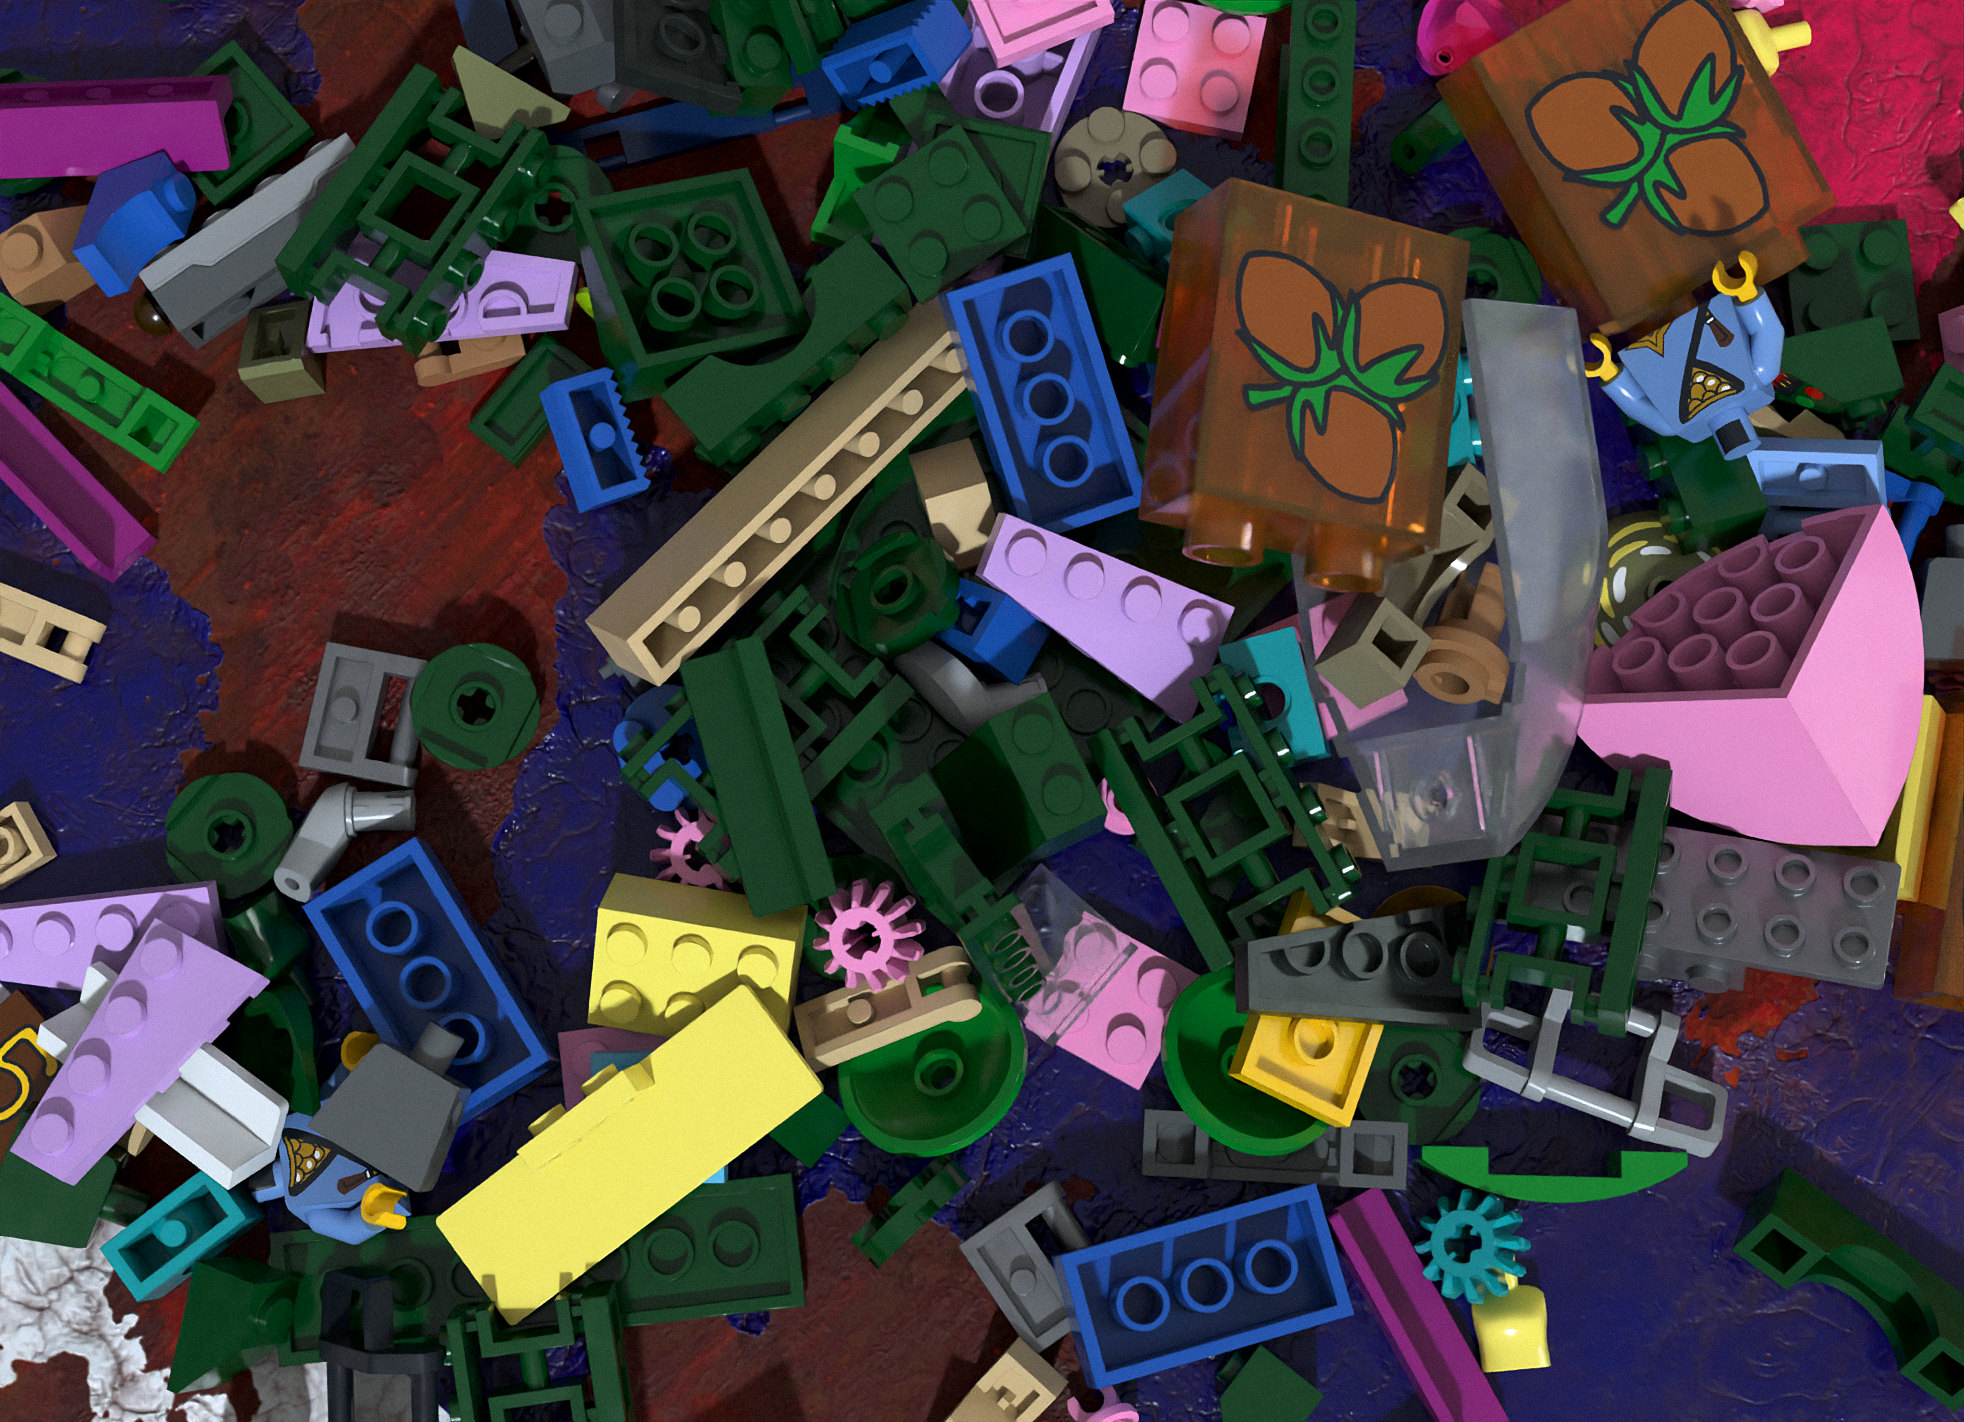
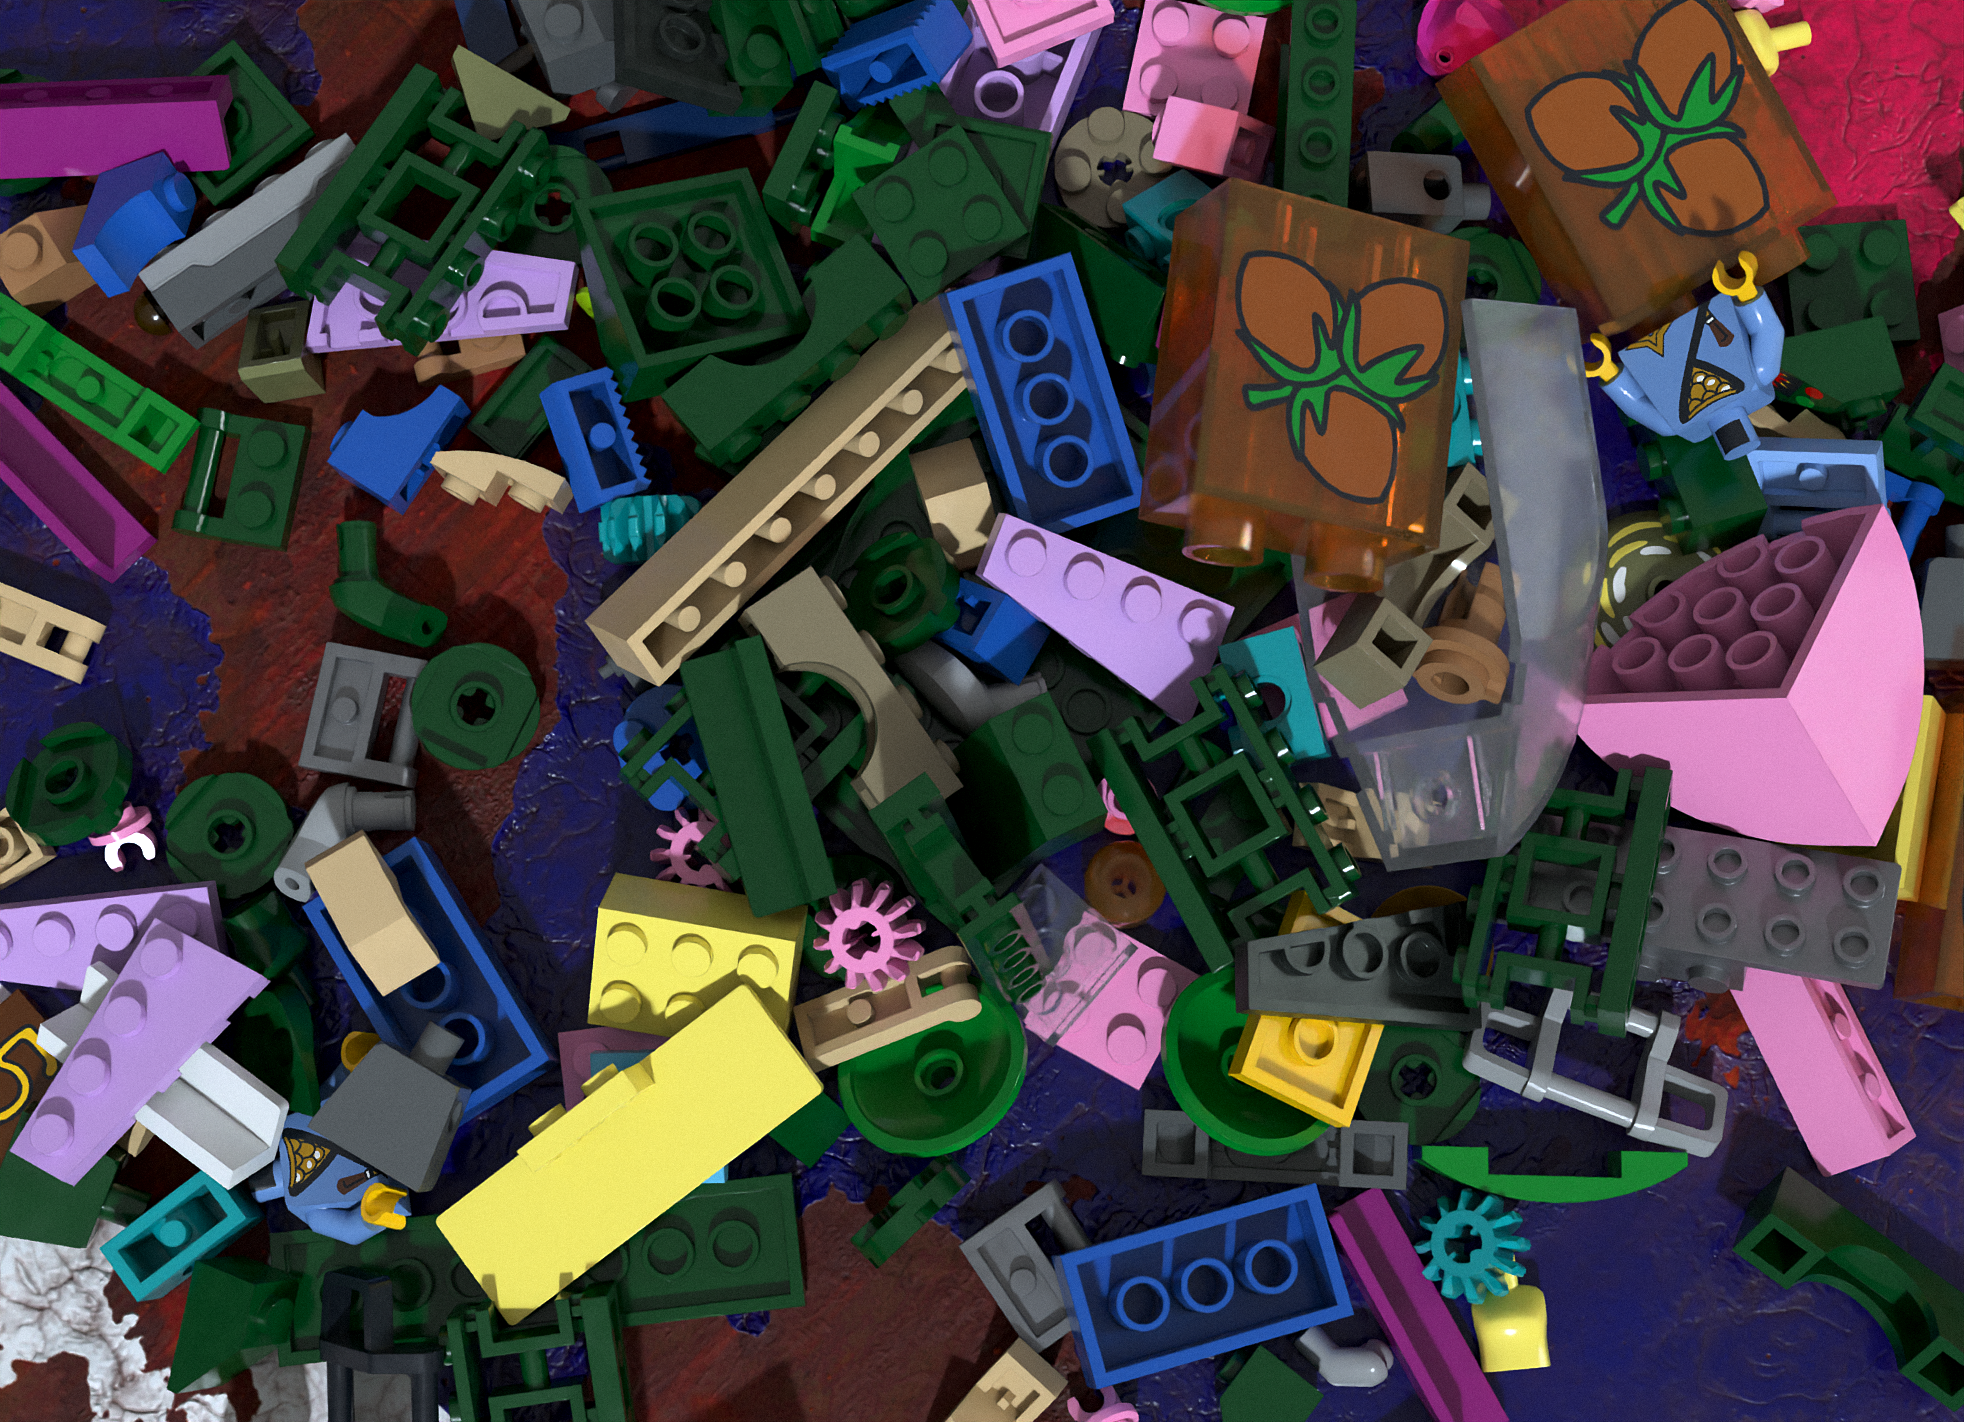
(89, 803): none -> dark green plate
(129, 829): none -> bright pink plate
(262, 483): none -> dark green plate
(371, 913): none -> tan slope
(372, 601): none -> dark green arm
(394, 452): none -> blue arch
(489, 474): none -> tan slope
(640, 525): none -> teal gear
(807, 156): none -> dark green plate
(809, 632): none -> dark tan arch
(1129, 862): none -> clear orange head
(1212, 140): none -> bright pink slope
(1345, 1365): none -> light grey arm
(1417, 190): none -> dark grey torso
(1824, 1069): none -> bright pink panel

